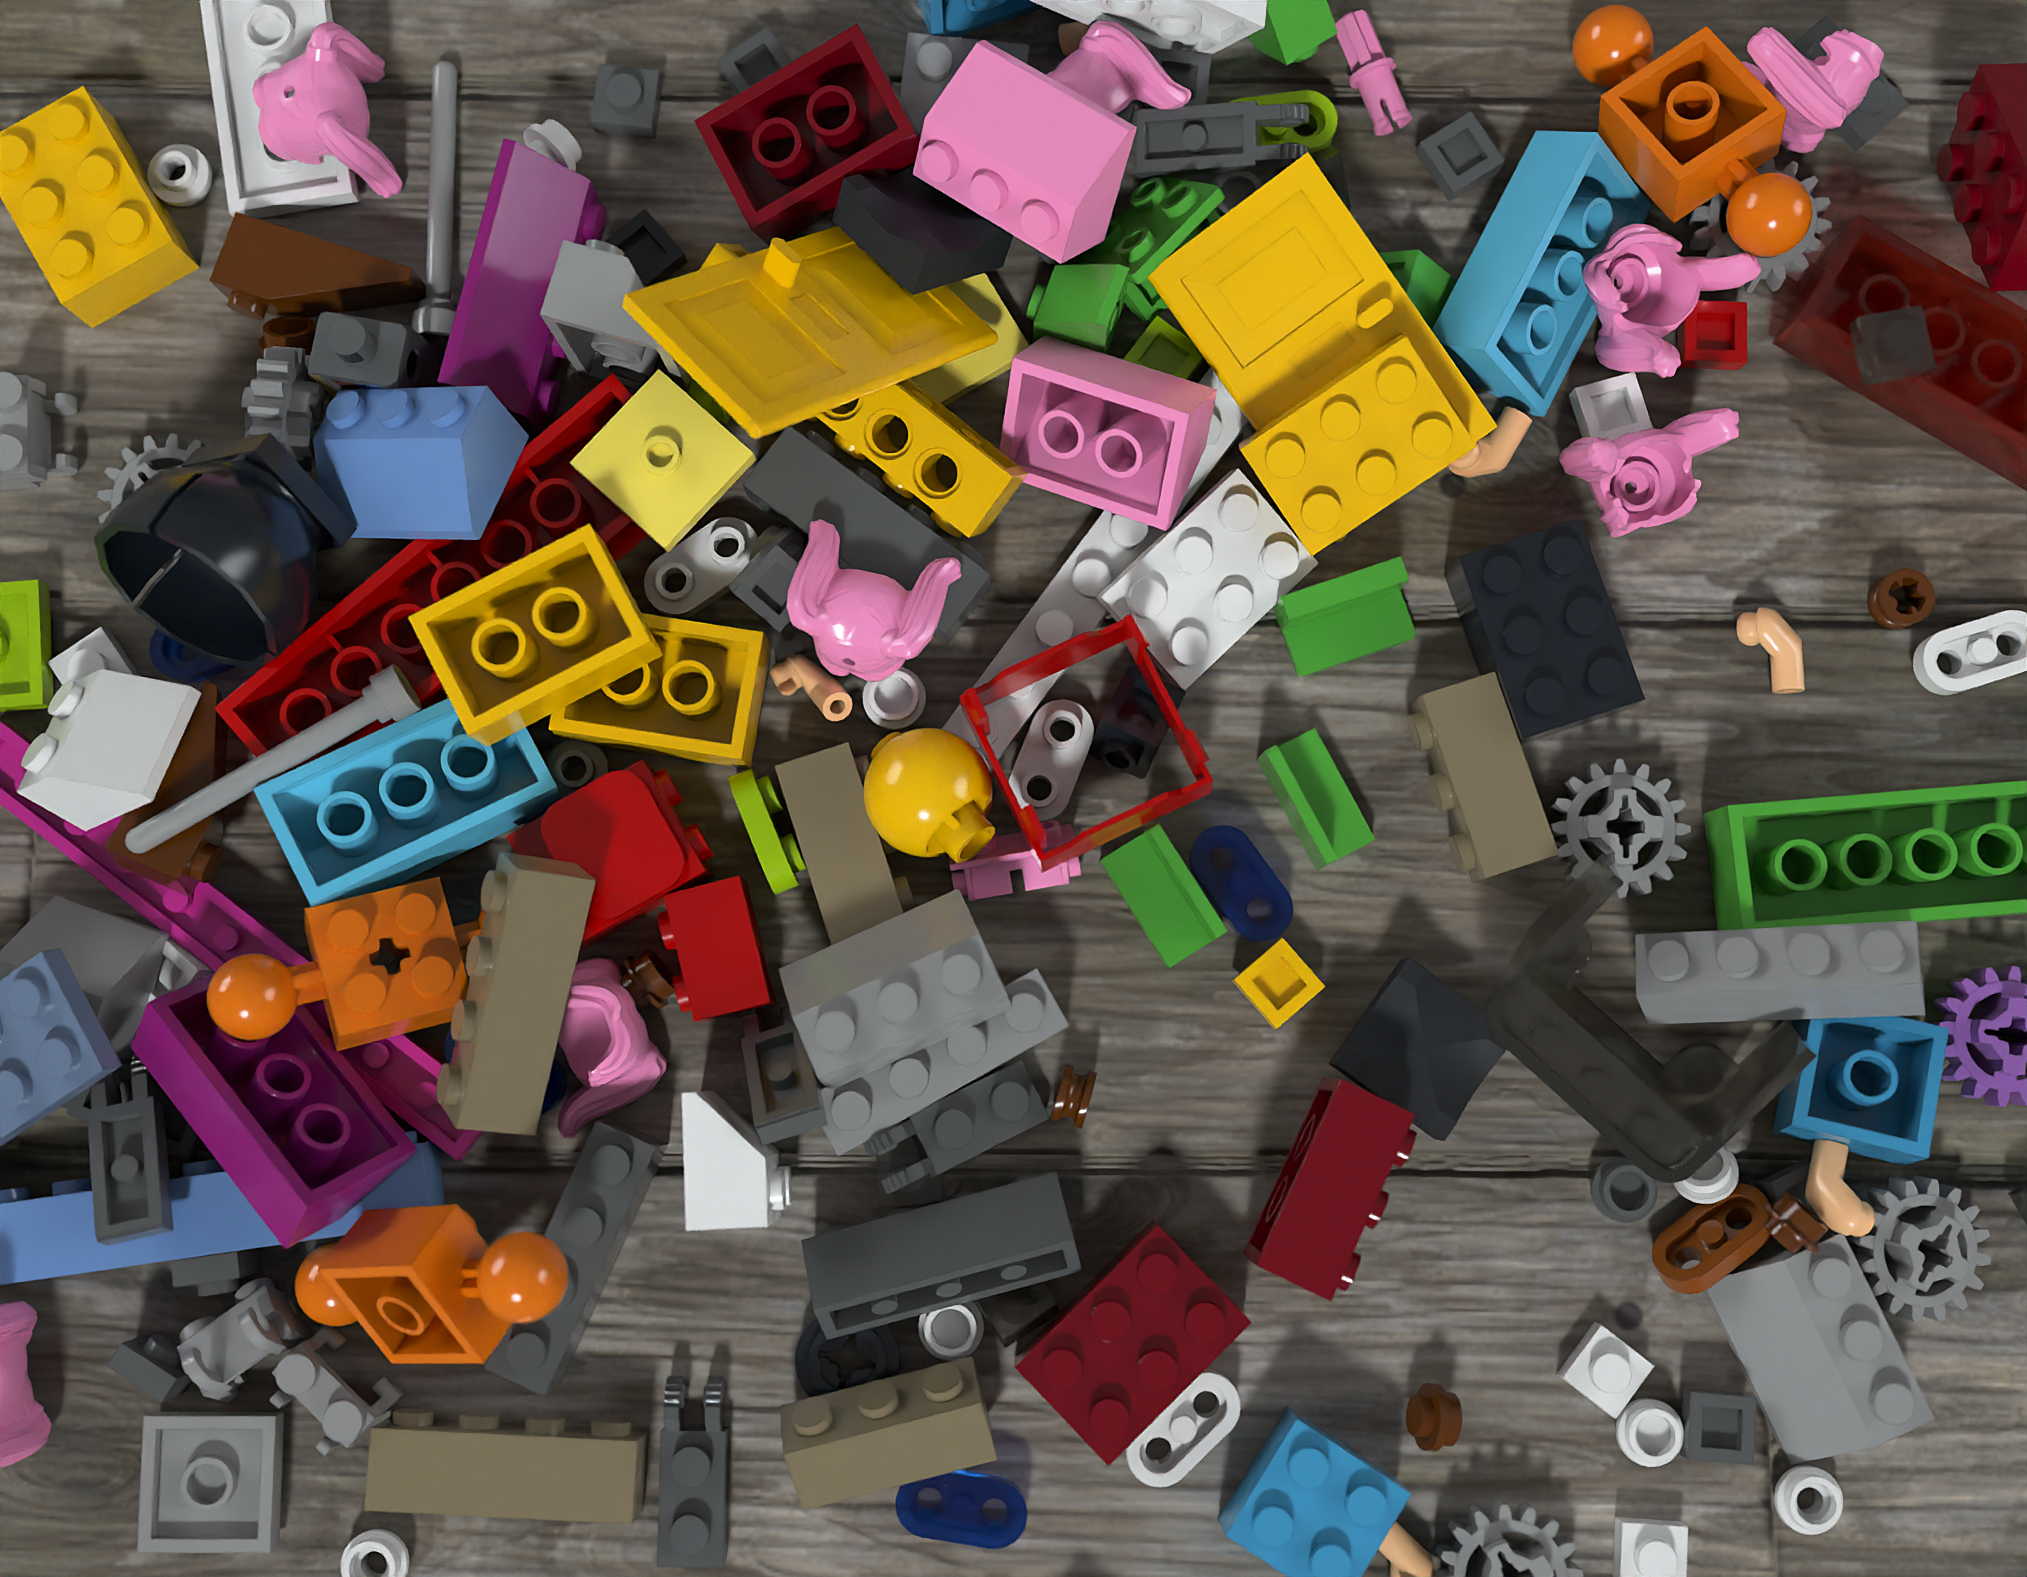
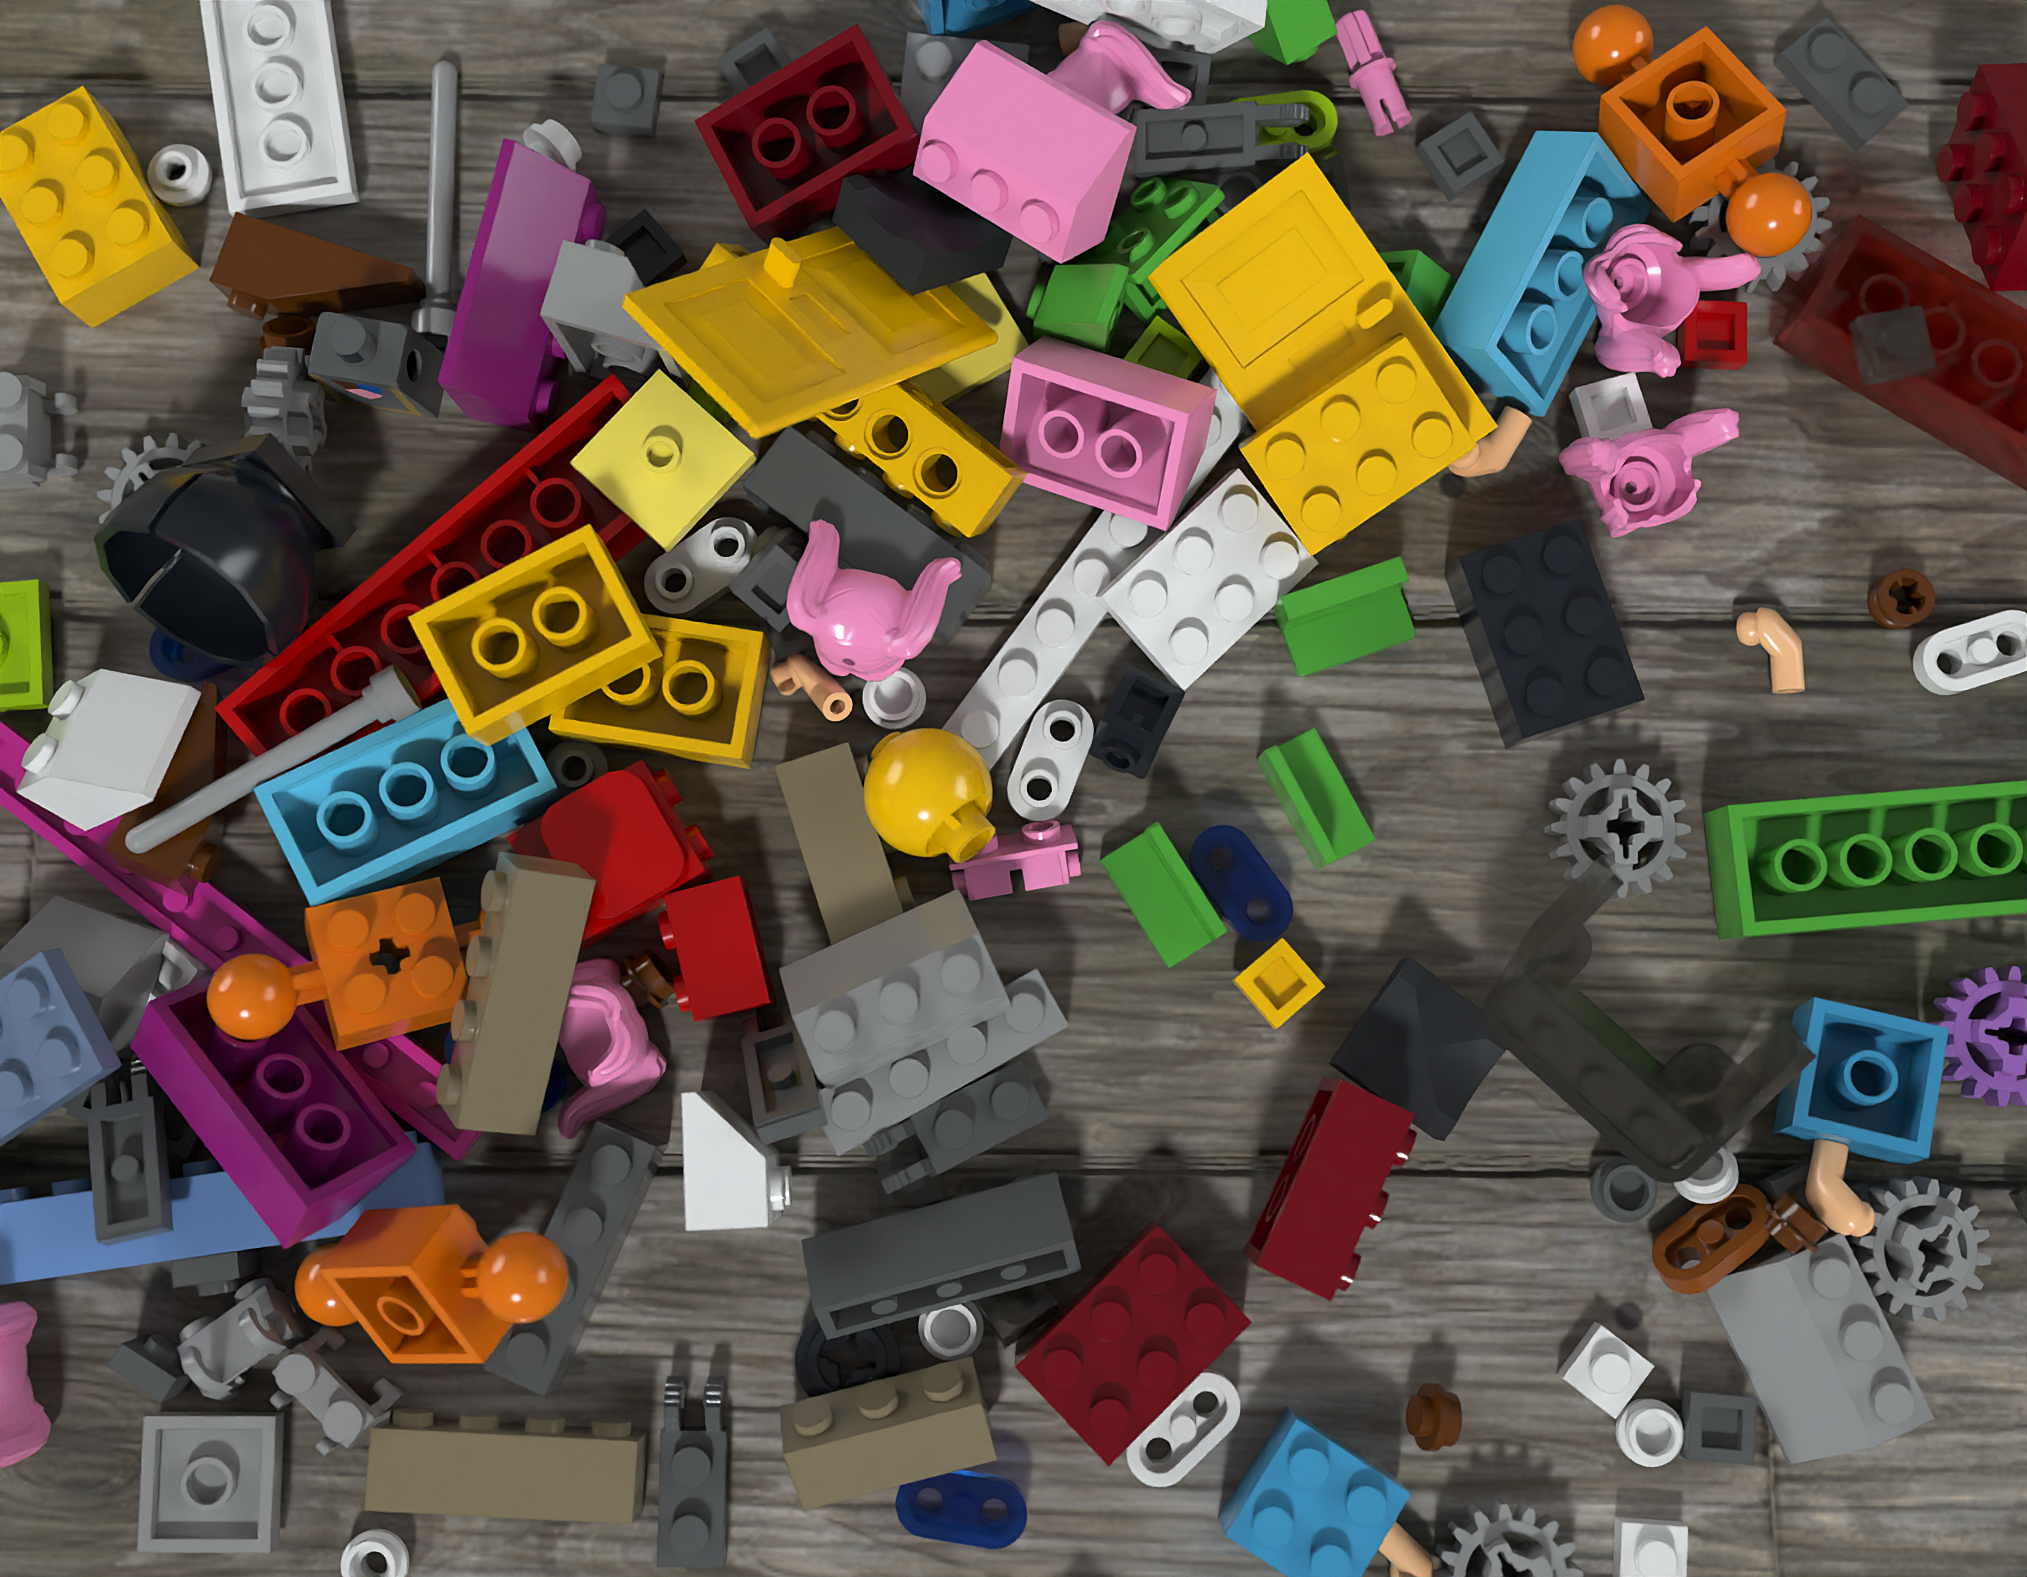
(90, 654): white plate -> none
(327, 108): bright pink hair -> none
(417, 460): medium blue slope -> none
(777, 854): lime plate -> none
(1049, 663): red piece -> none
(1073, 1096): reddish brown bush -> none
(1481, 778): dark tan brick -> none
(1780, 973): light grey brick -> none
(1816, 91): bright pink hair -> none
(1825, 1509): white plate -> none

